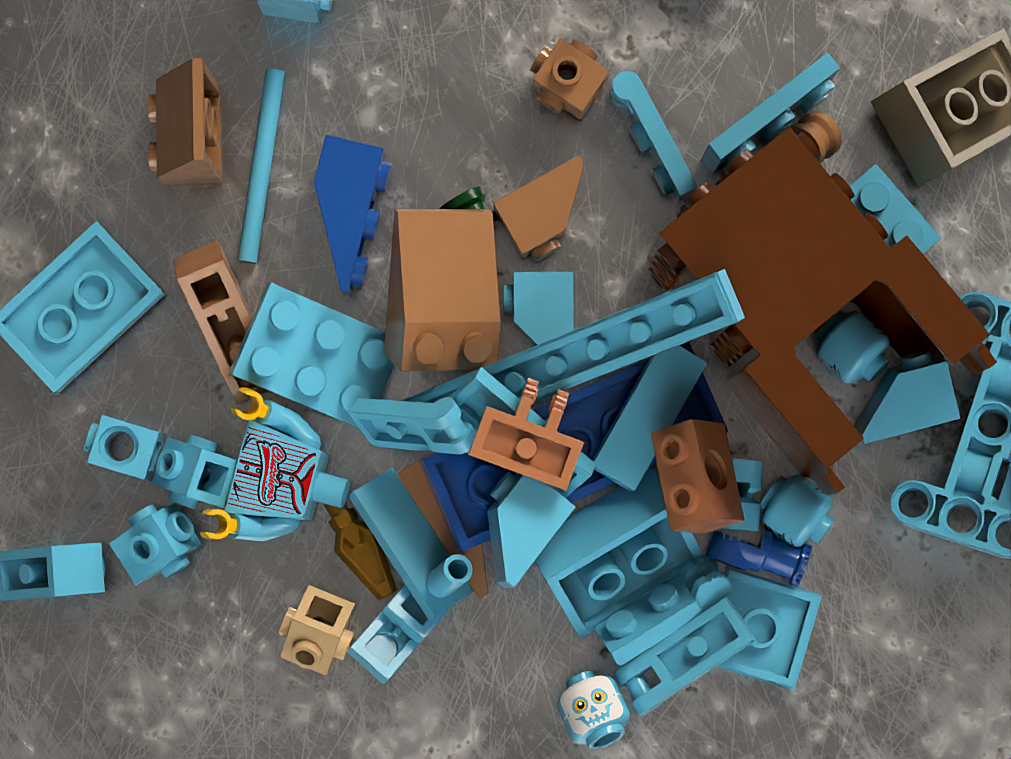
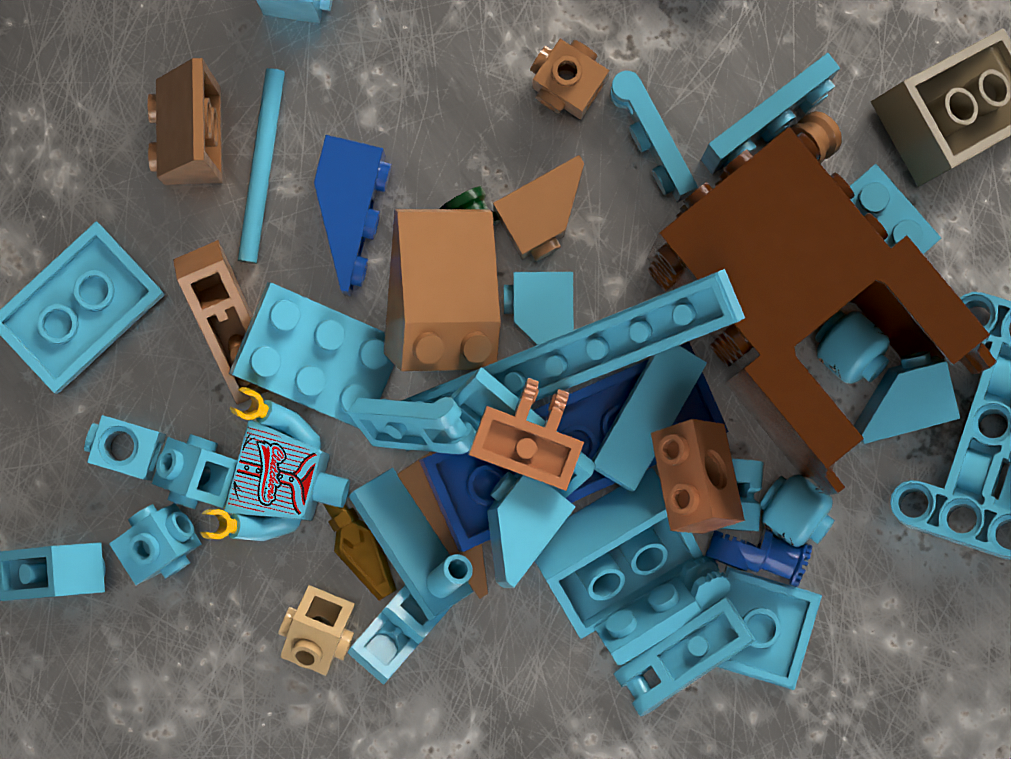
(593, 710): head -> none

